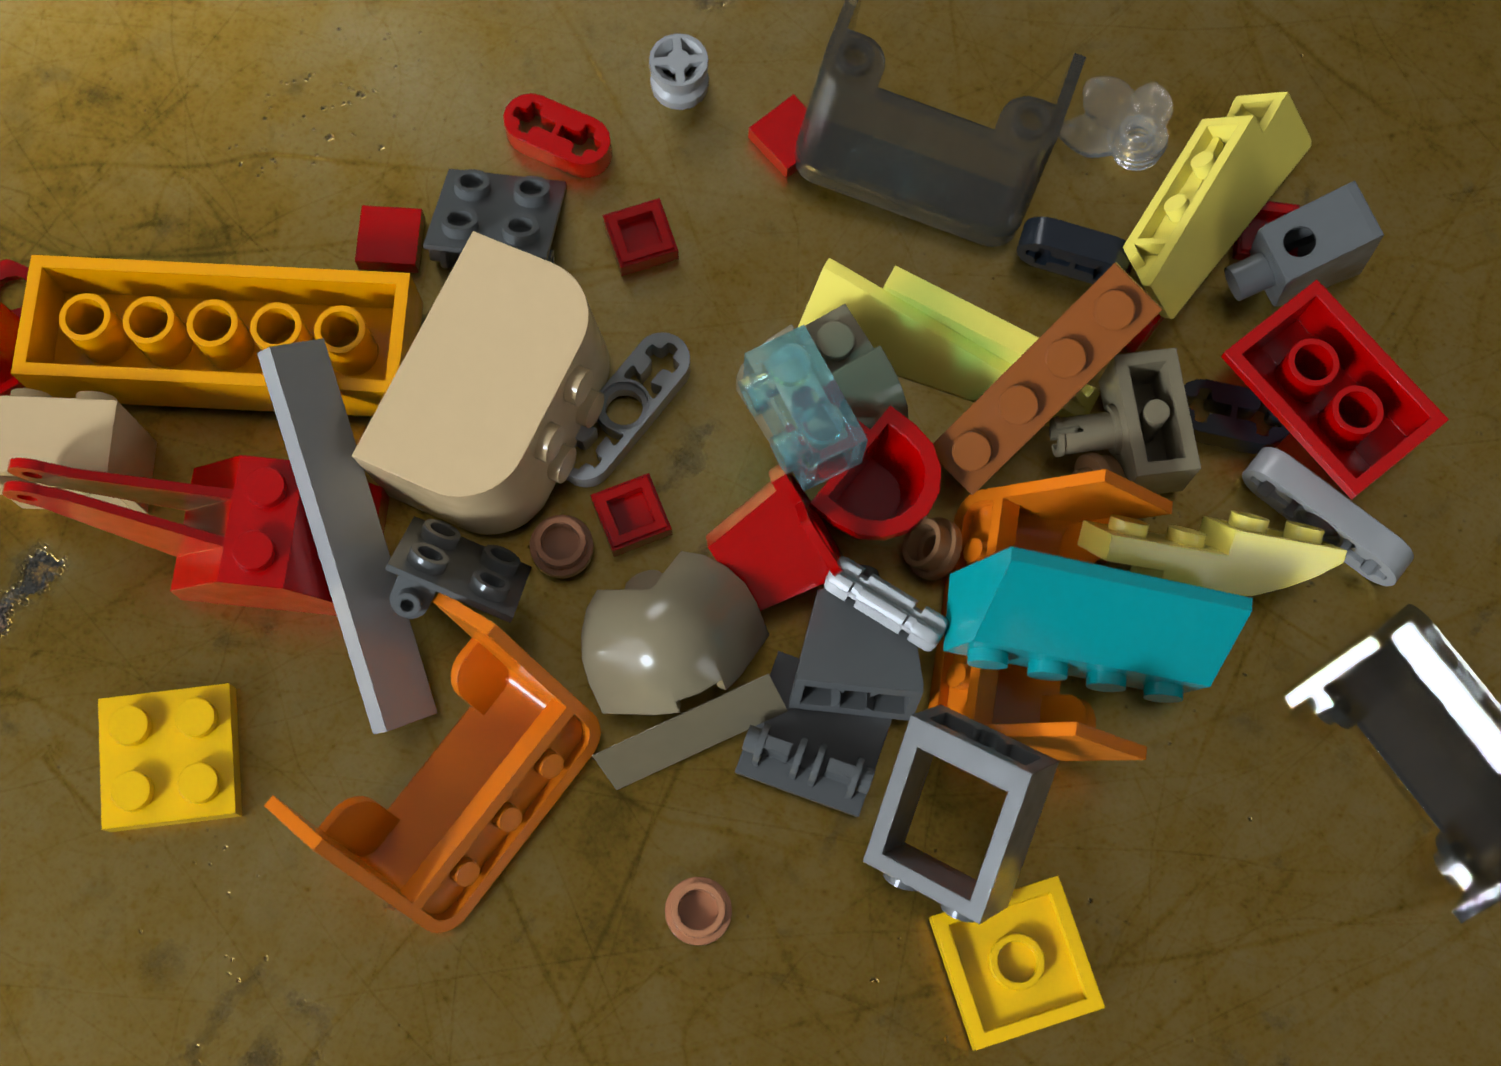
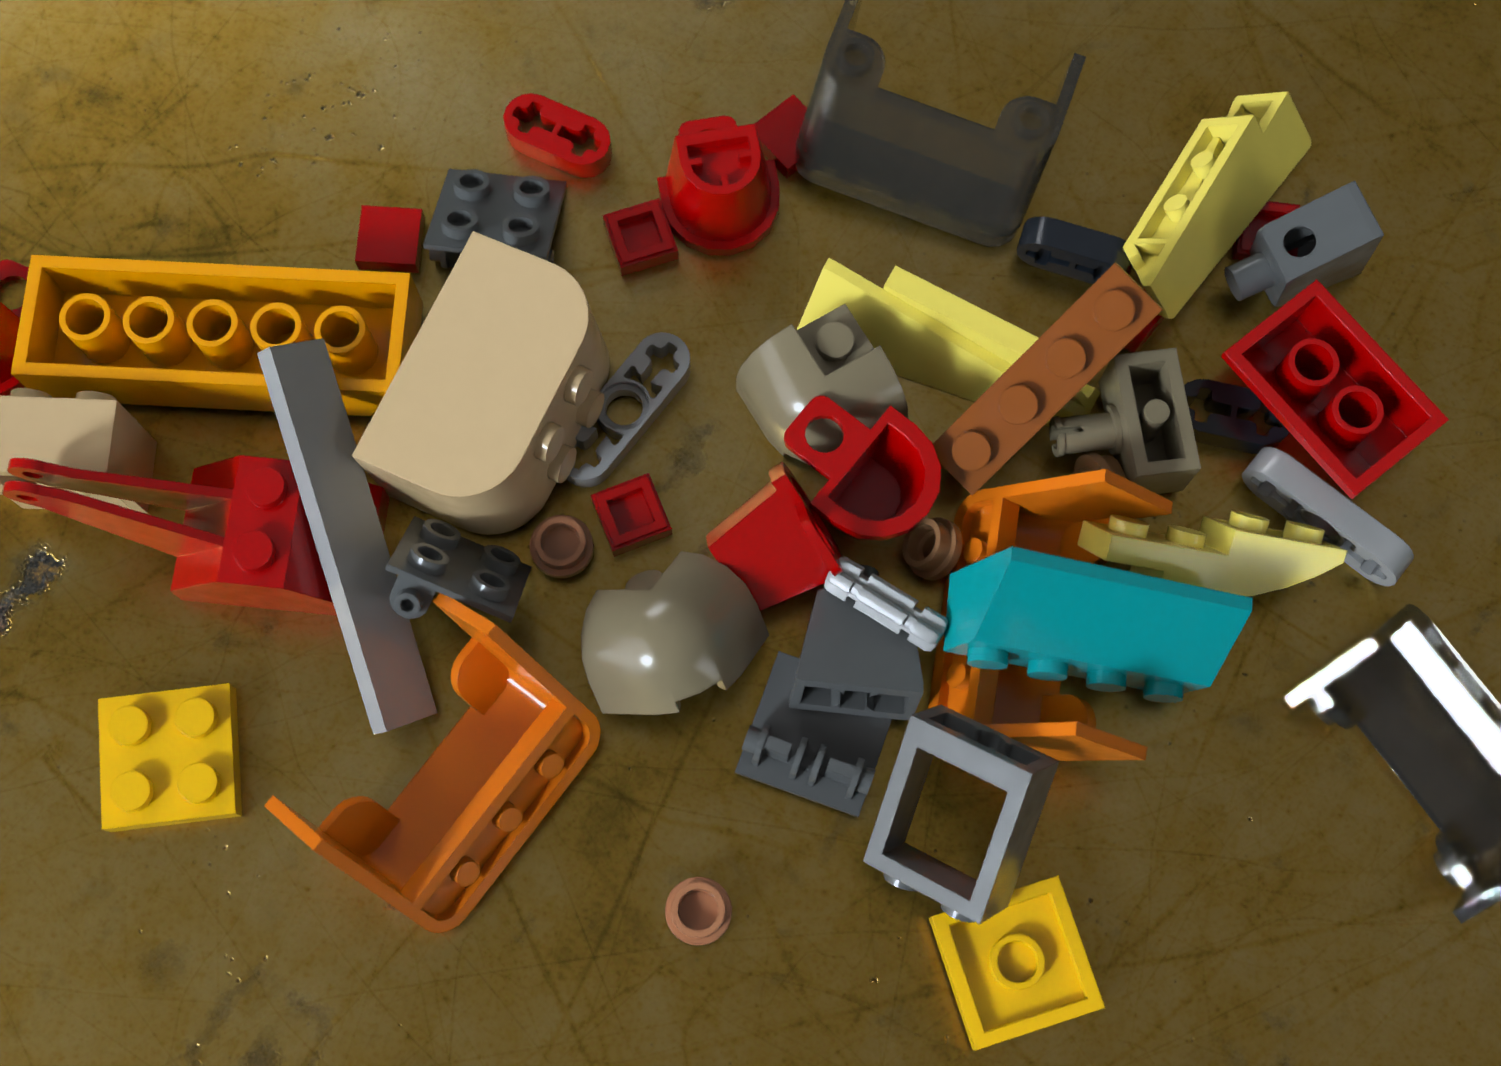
(679, 56): light grey wheel -> none
(691, 732): dark tan sticker -> none
(719, 187): none -> red container
(803, 408): clear light blue brick -> none
(1121, 123): clear plate -> none

